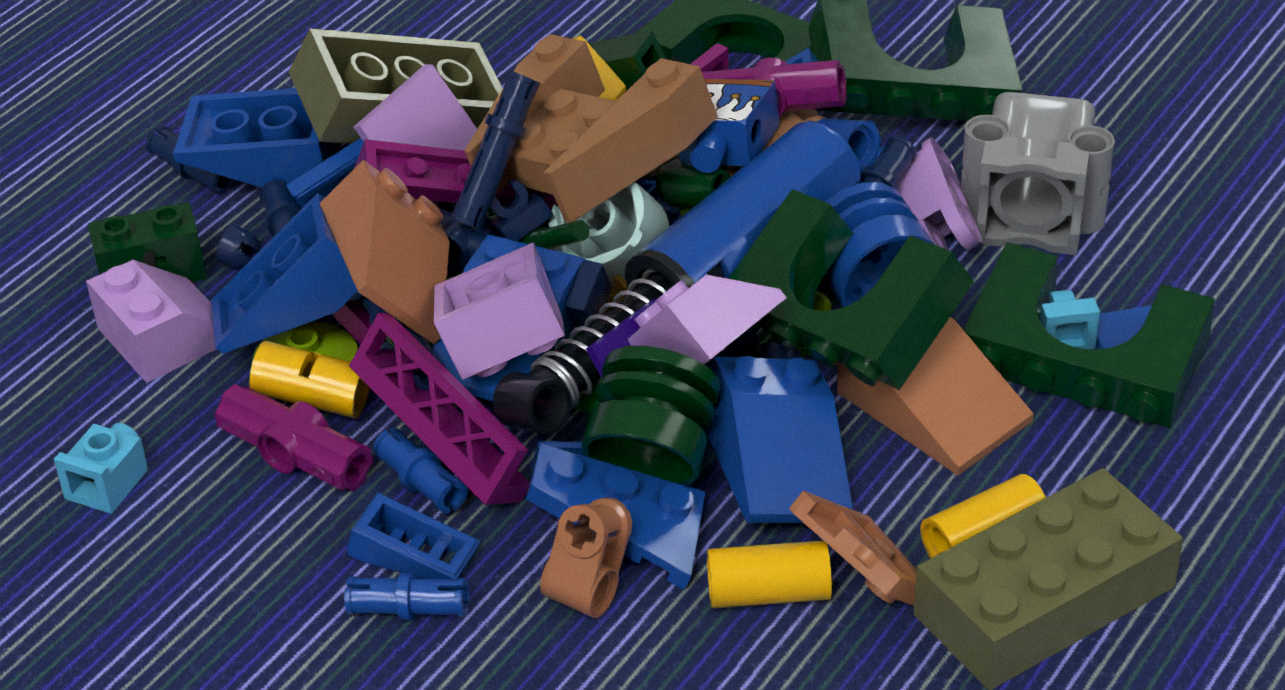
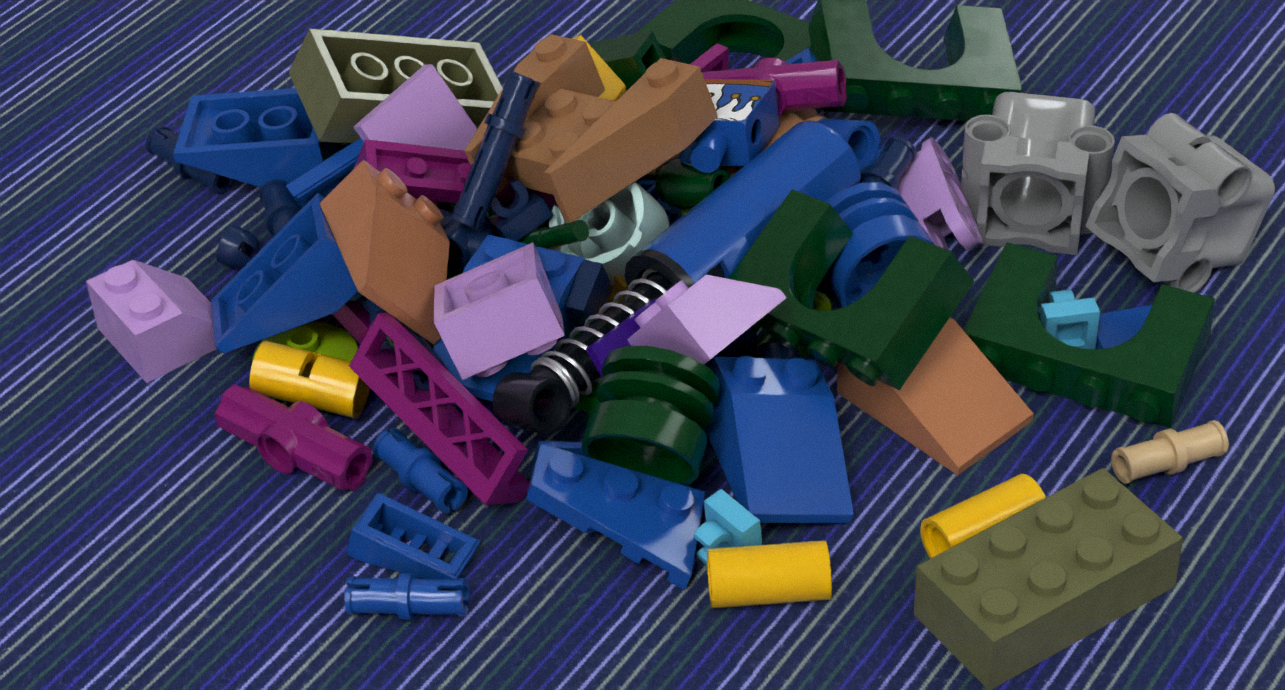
(109, 457): medium azure brick -> none
(155, 237): dark green brick -> none
(586, 557): nougat piece -> none
(726, 525): none -> medium azure tile
(861, 545): nougat wing -> none
(1169, 451): none -> tan pin
(1181, 203): none -> light grey piece

